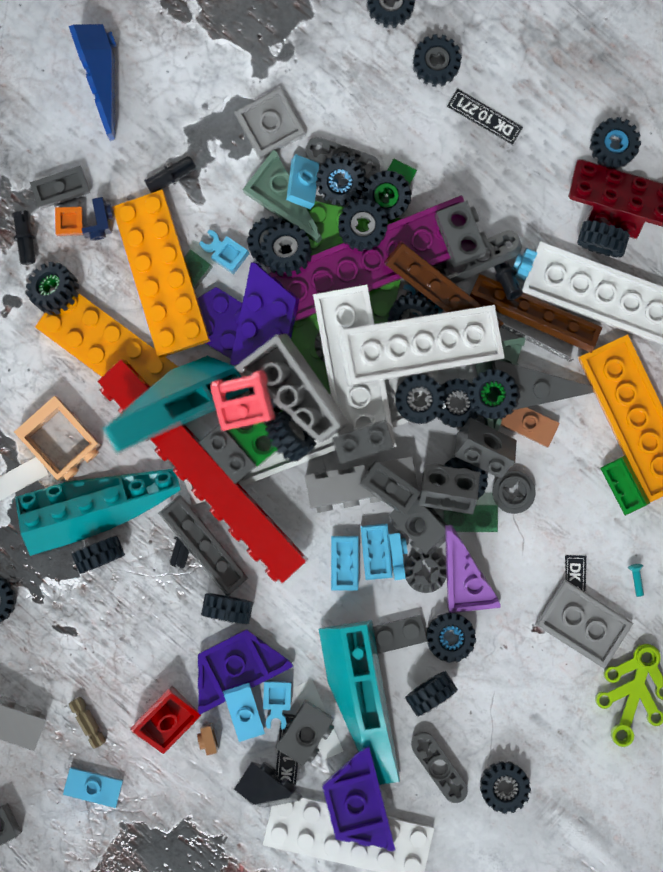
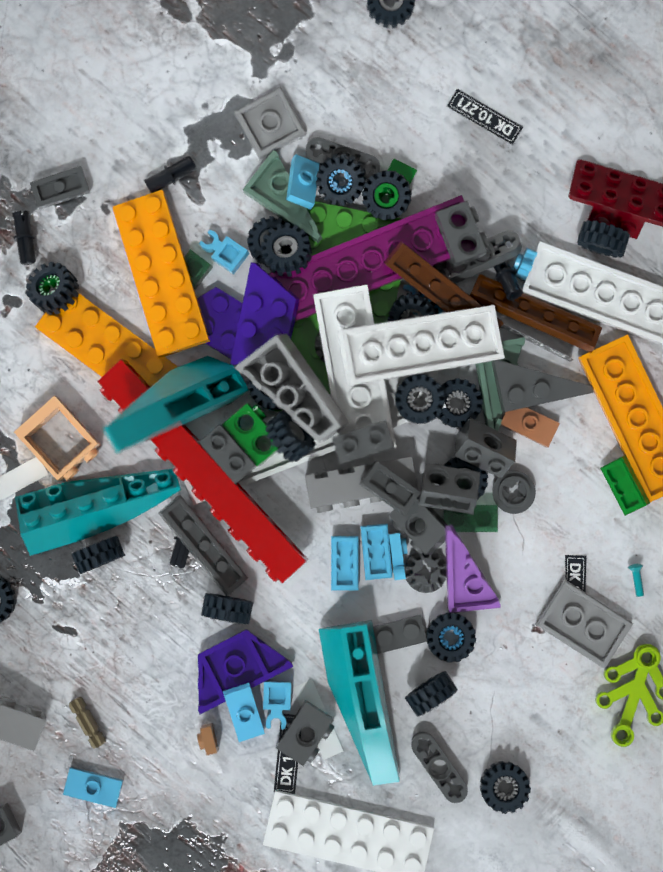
(69, 221): orange plate -> none
(97, 57): blue wedge -> none
(103, 215): dark blue bracket -> none
(166, 720): red slope -> none
(246, 409): coral plate -> none
(264, 788): black slope -> none
(349, 221): black bush -> none
(357, 803): dark purple wing -> none
(440, 73): black bush -> none
(482, 387): black bush -> none
(601, 143): black bush -> none

